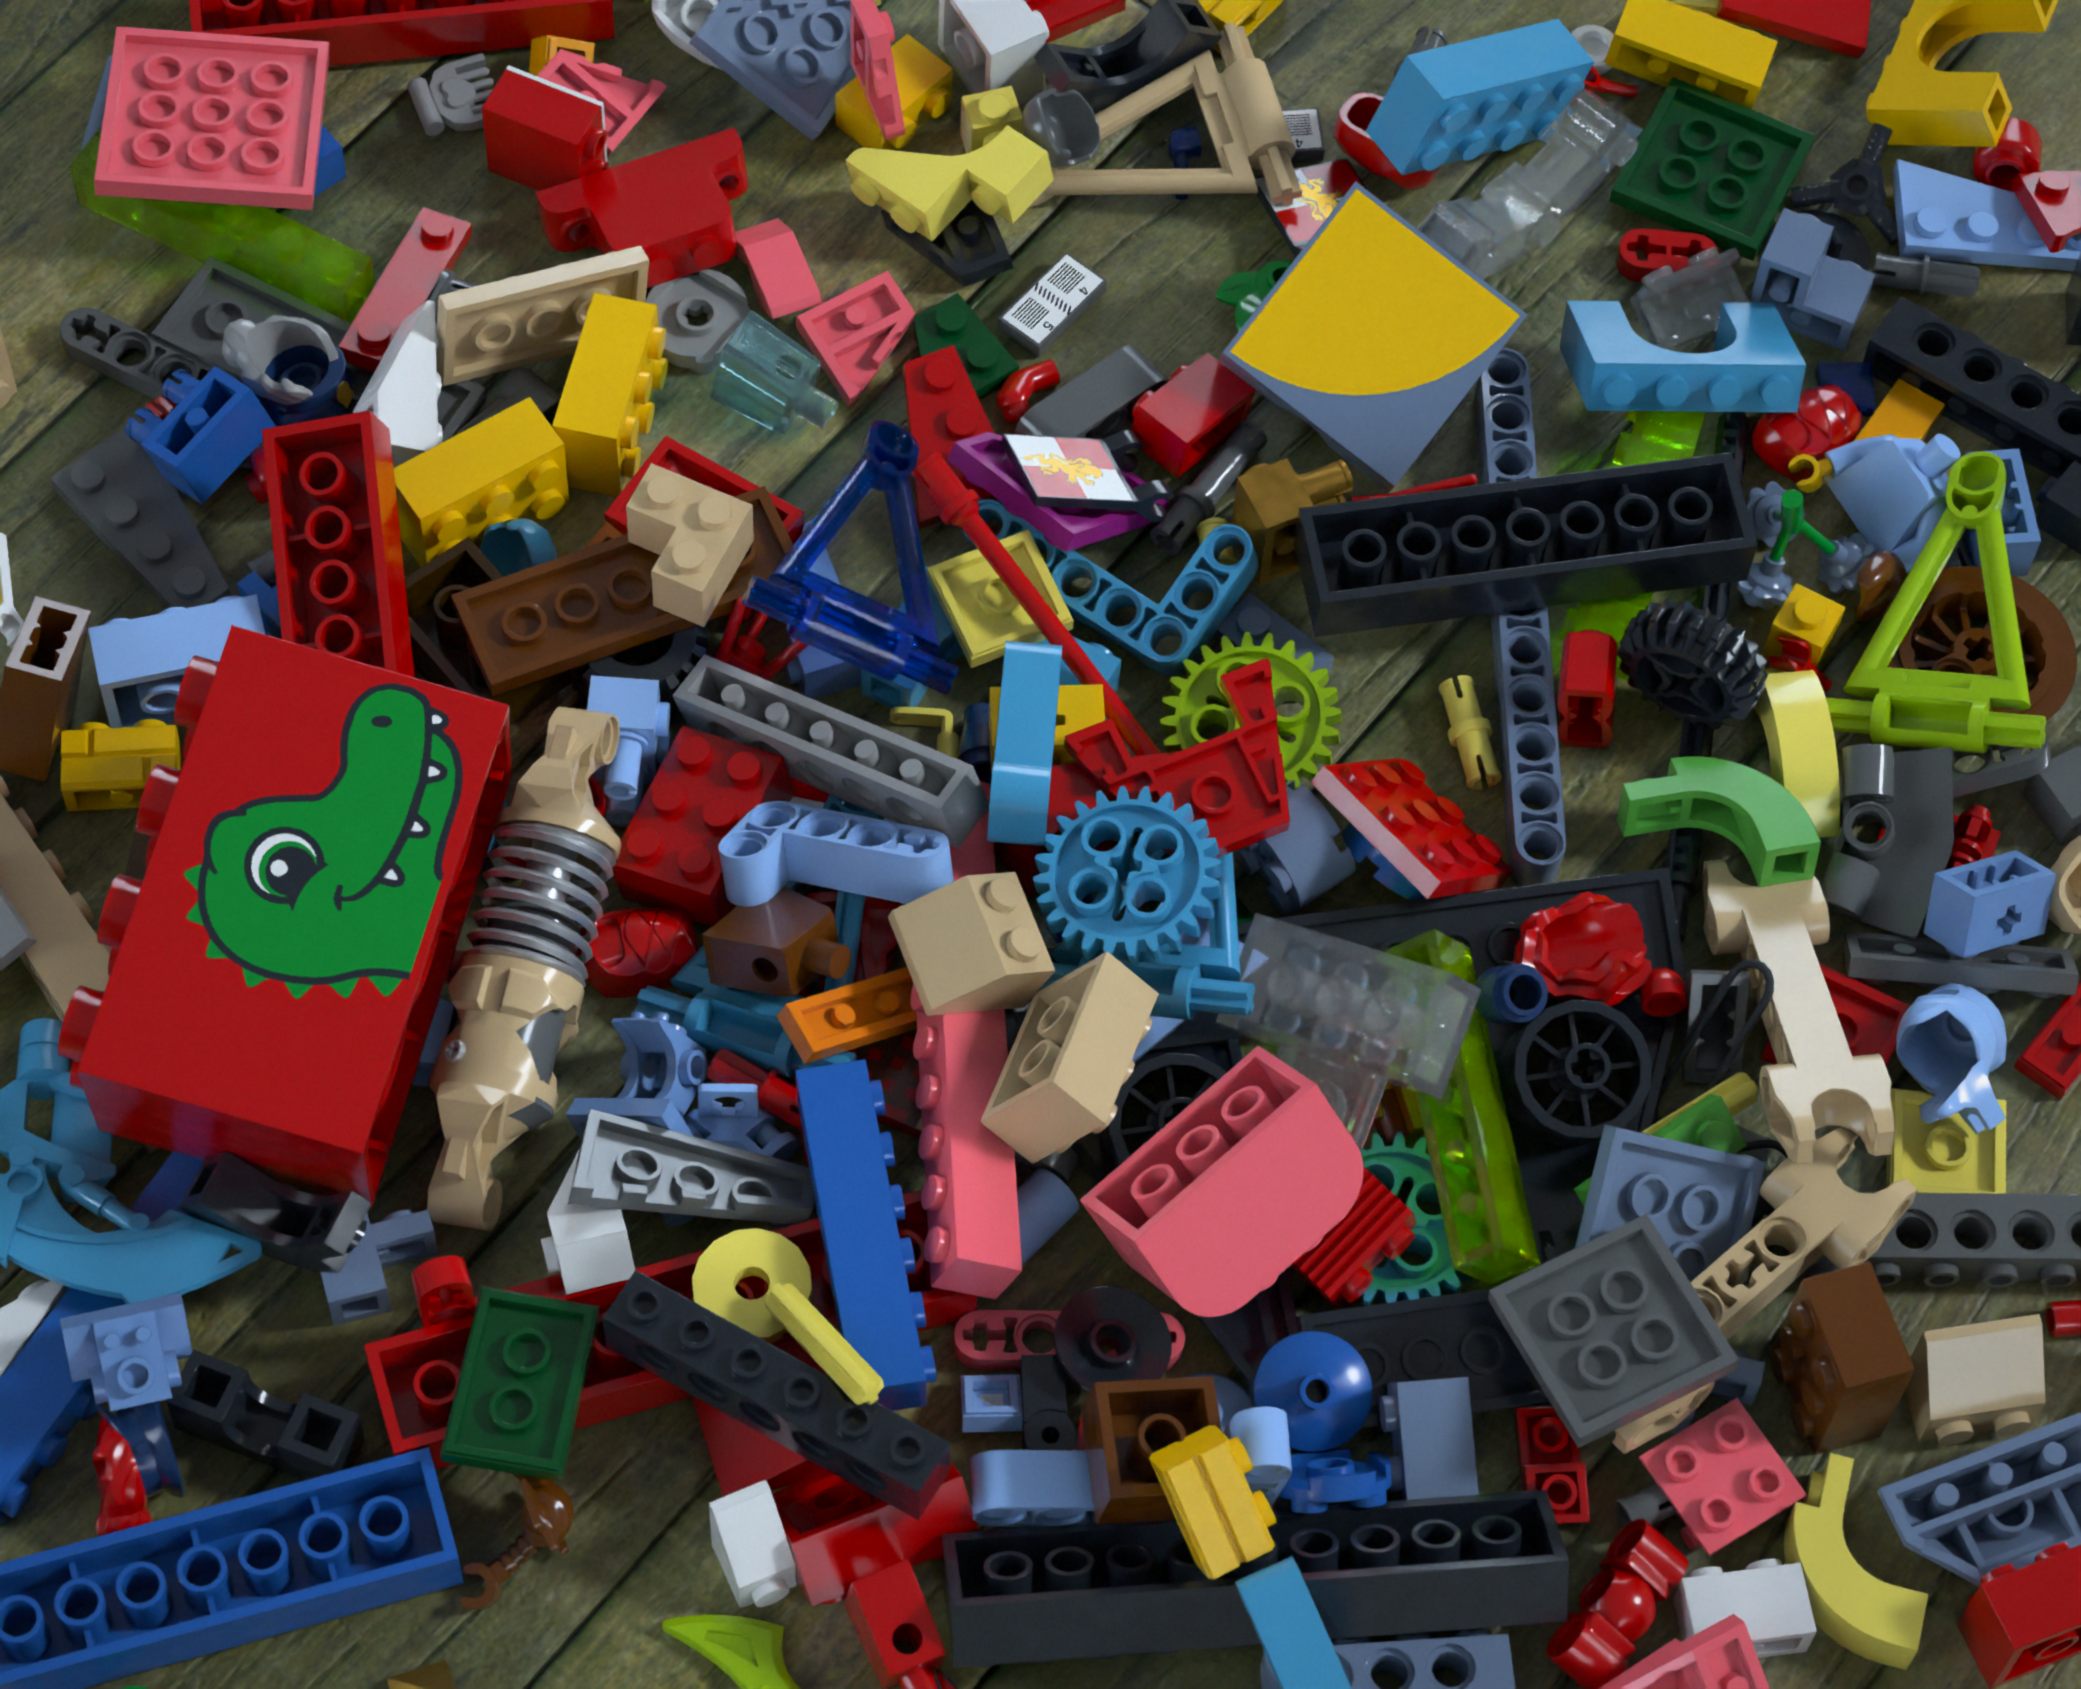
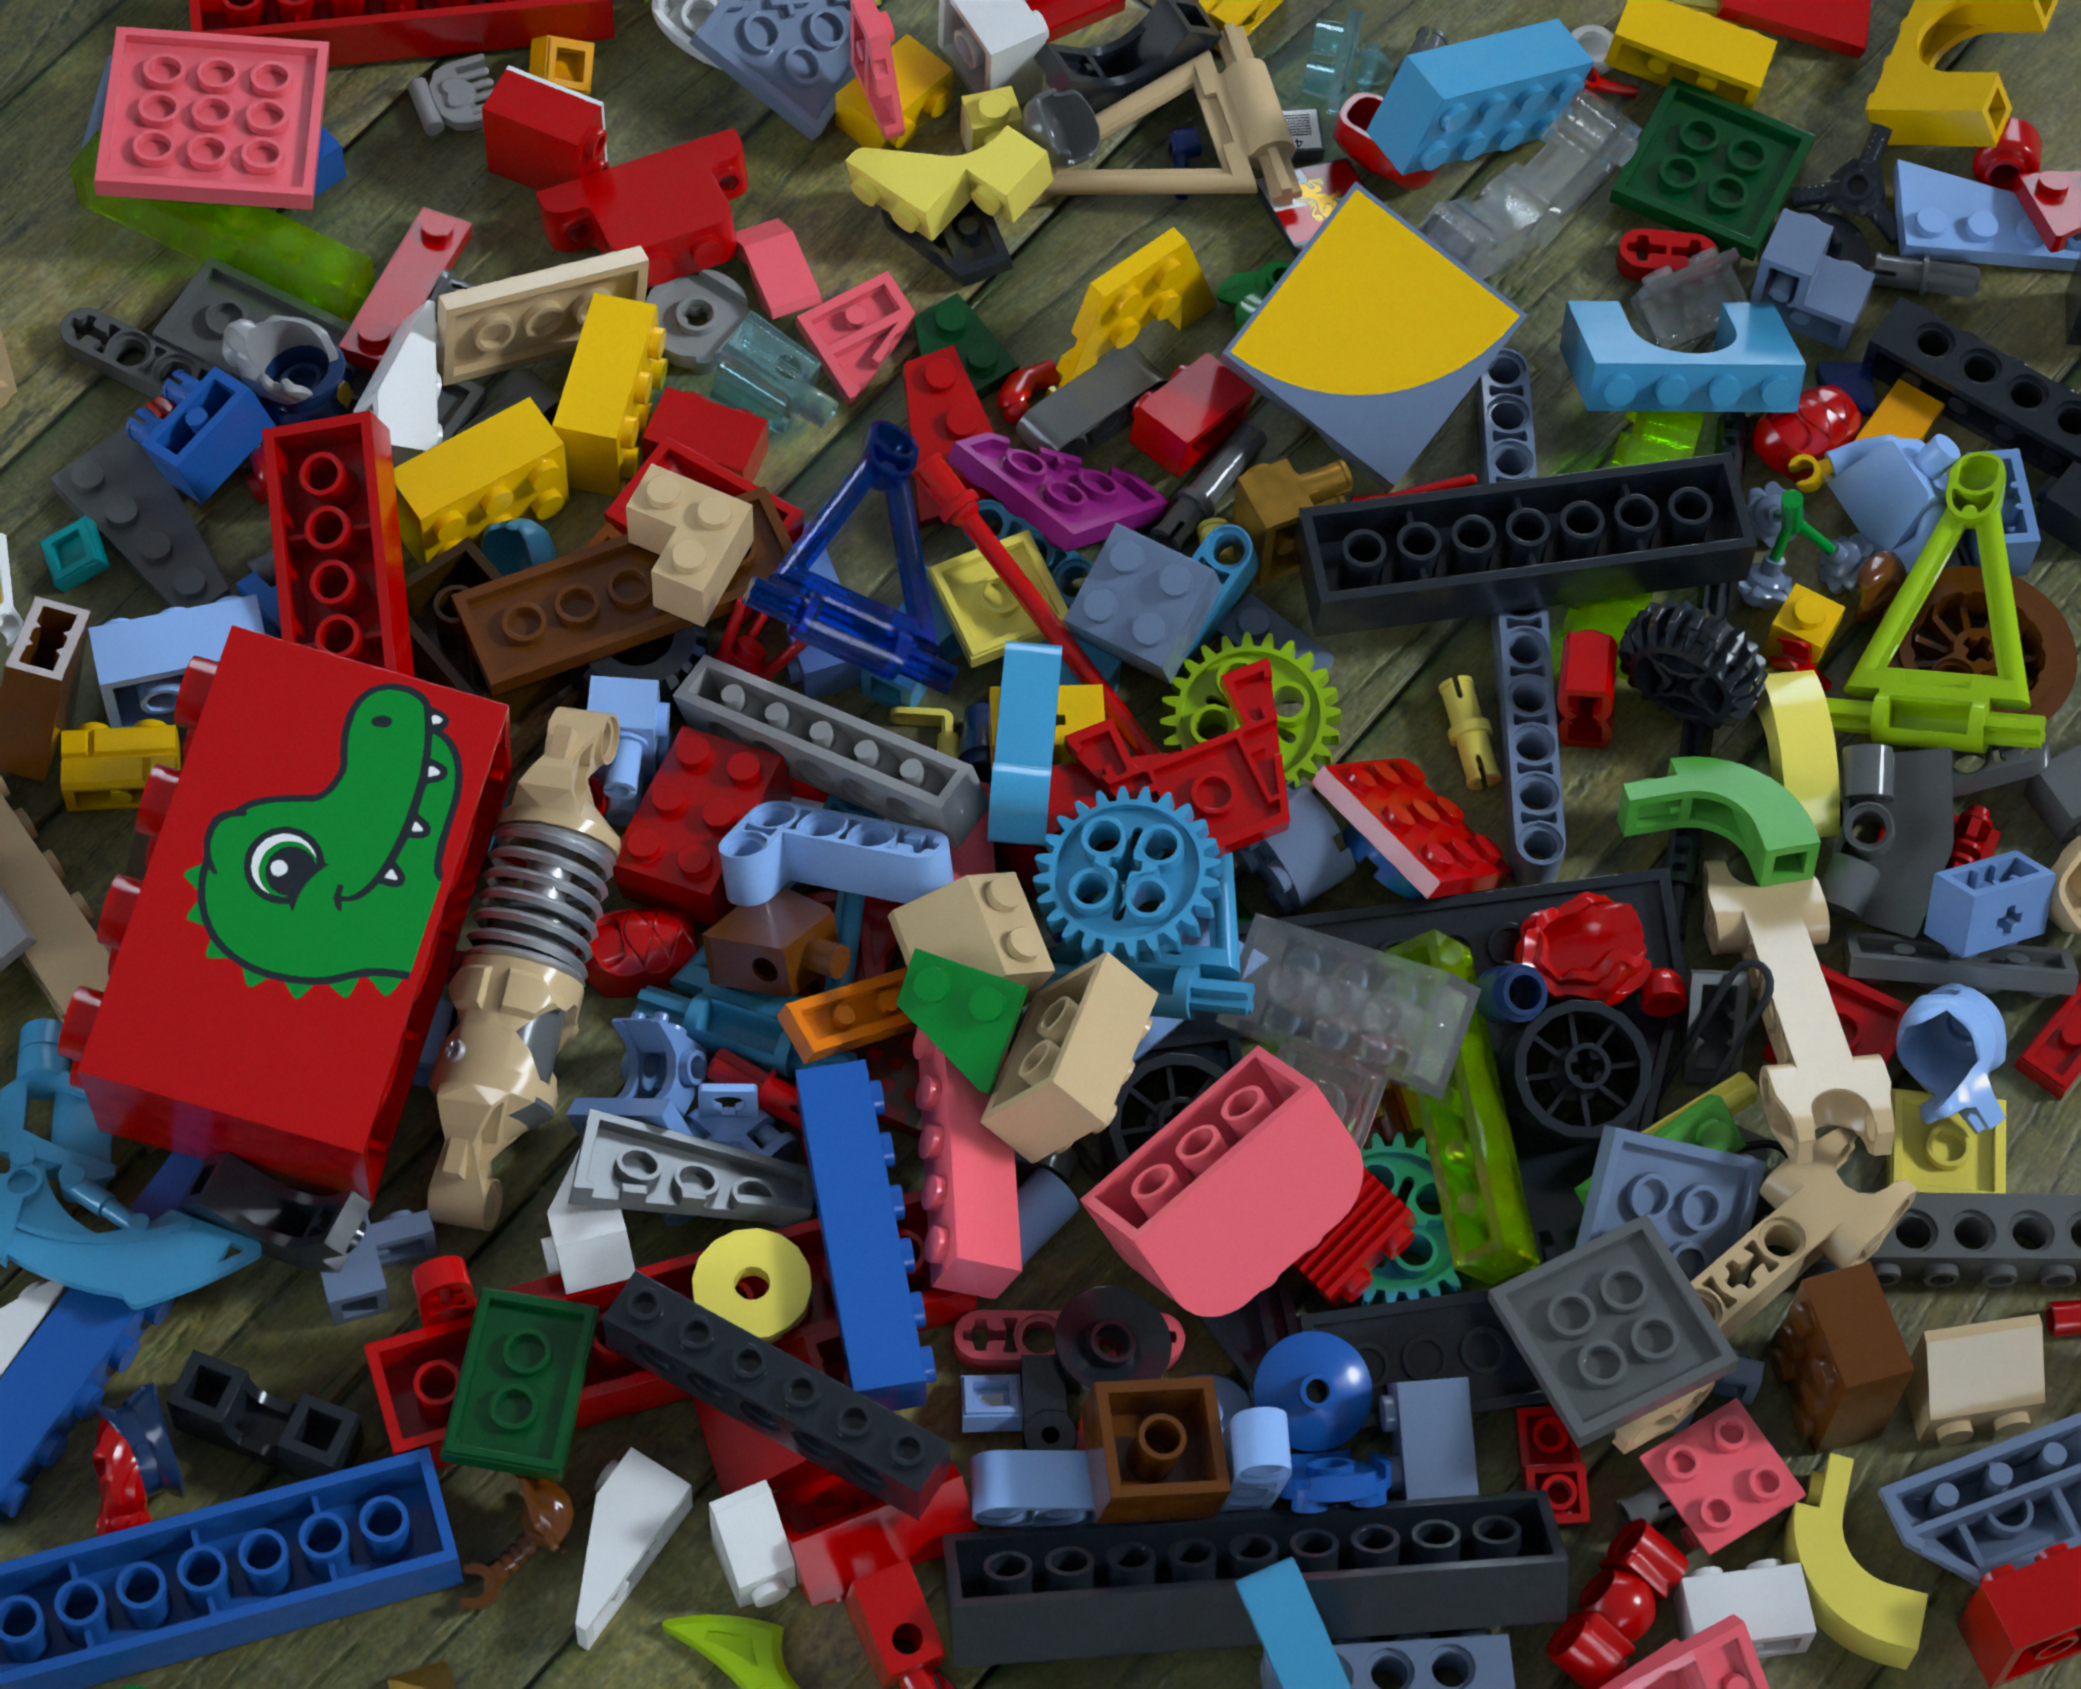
(75, 554): none -> teal tile
(129, 1350): medium blue tile -> none
(623, 97): coral wing -> none
(631, 1523): none -> white slope
(720, 433): none -> red brick
(824, 1343): light yellow axle -> none
(963, 1013): none -> green wing
(1052, 304): tile -> none
(1084, 473): flag -> none
(1143, 603): none -> sand blue brick
(1148, 285): none -> yellow wing
(1213, 1500): yellow brick -> none
(1362, 65): none -> clear light blue hips

